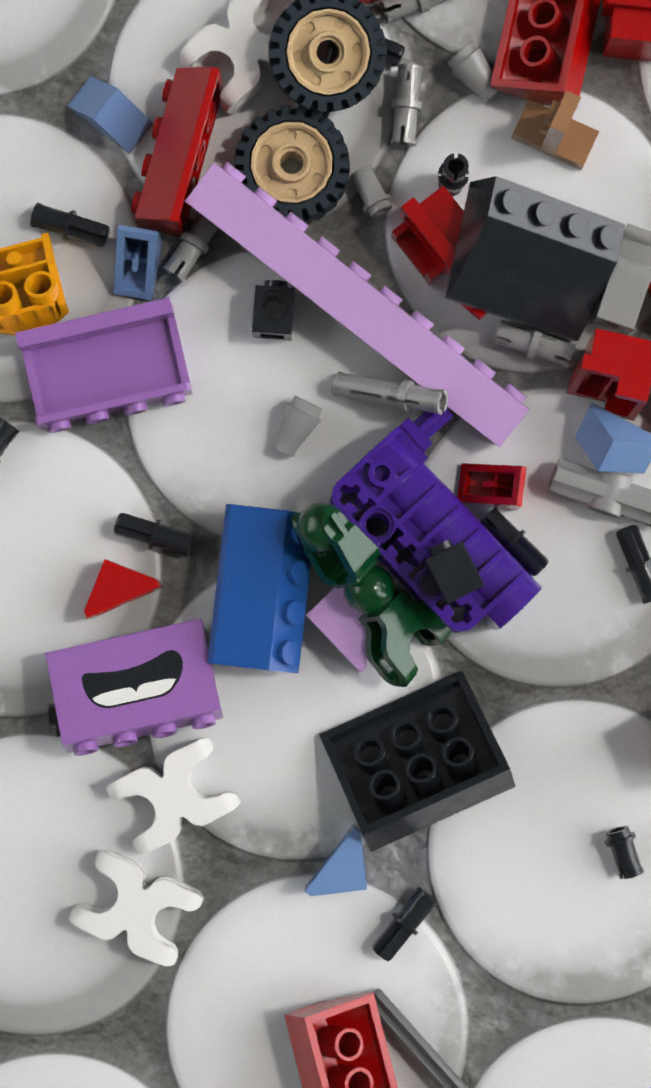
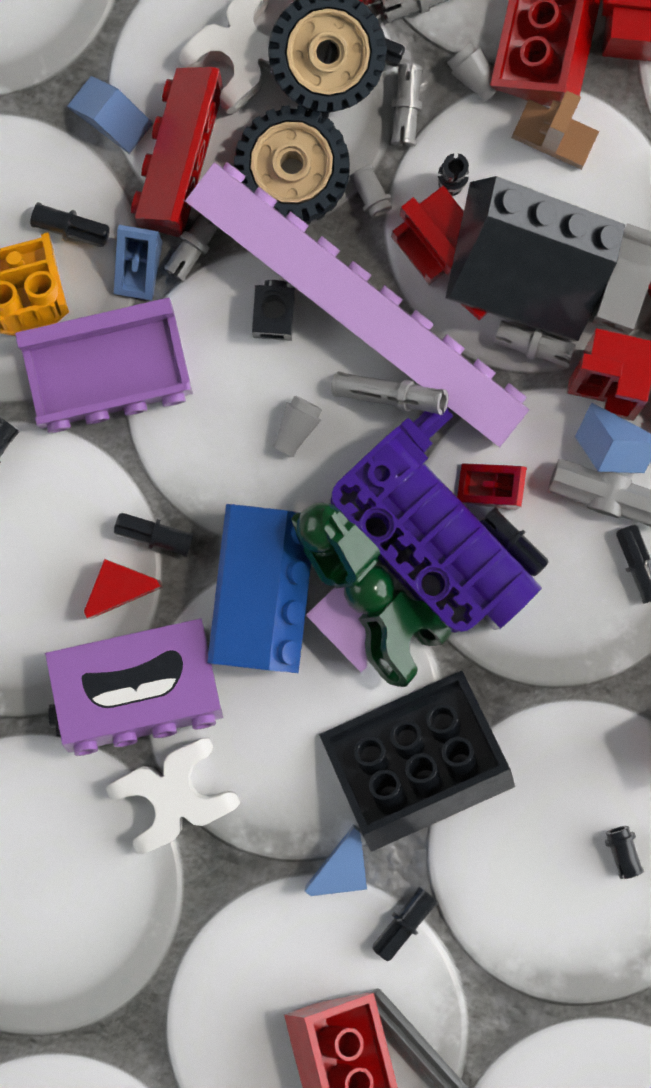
(136, 907): white piece -> none
(452, 571): black brick -> none

